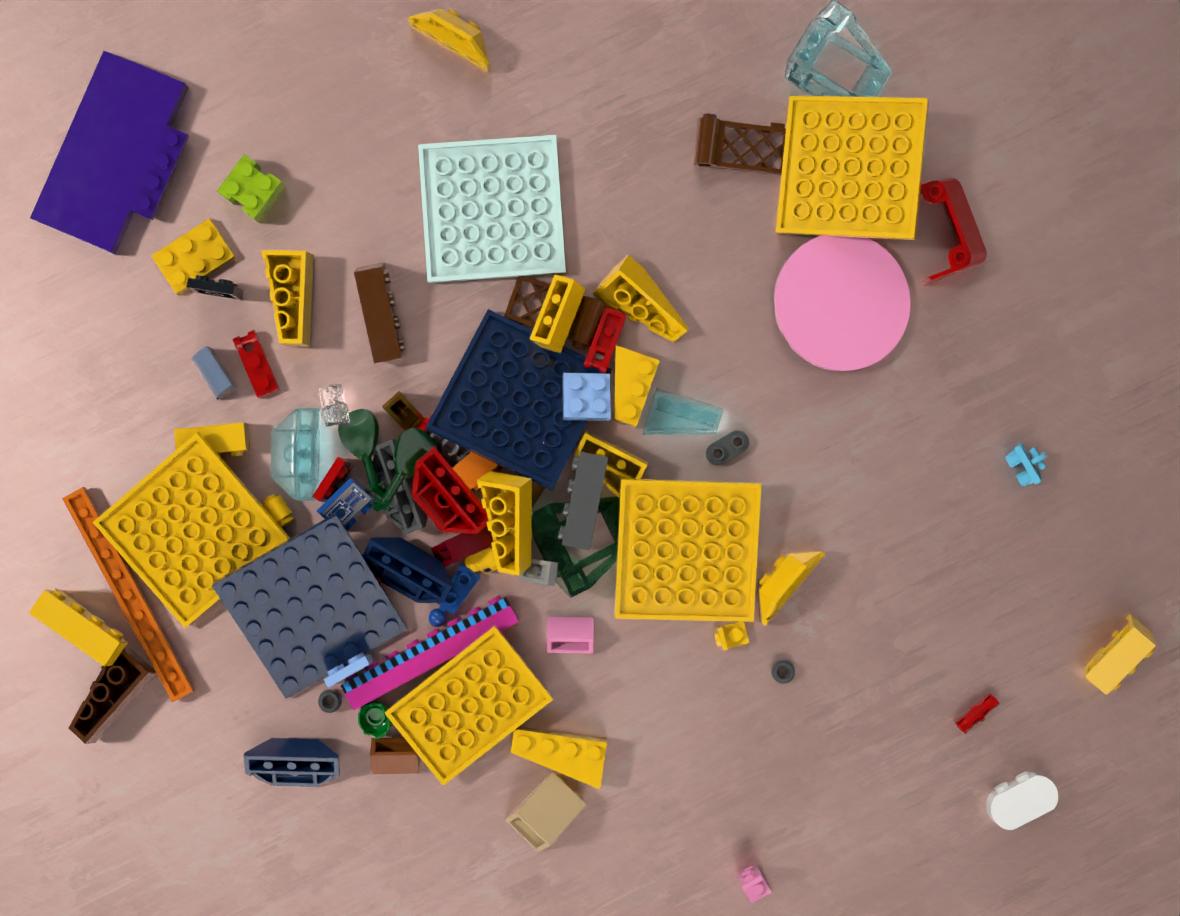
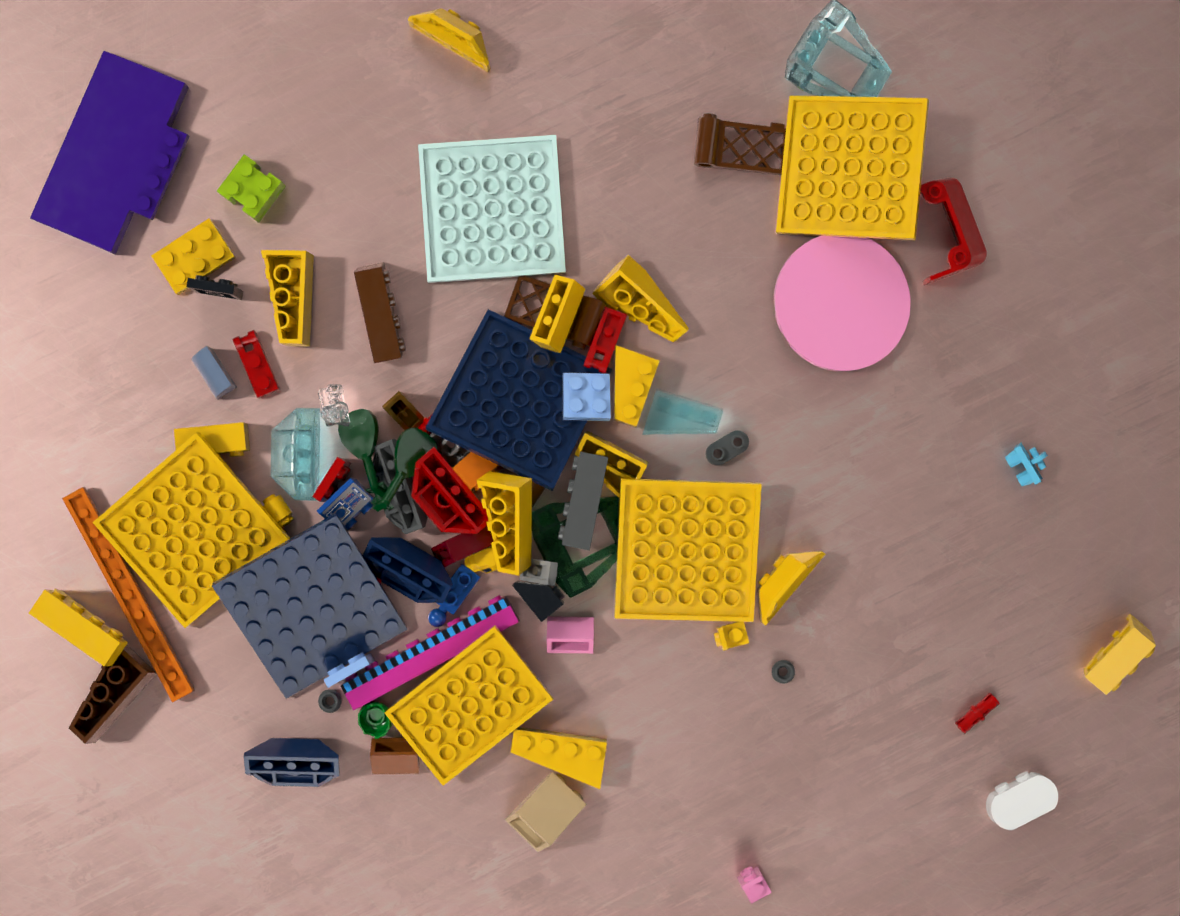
(540, 598): none -> black slope

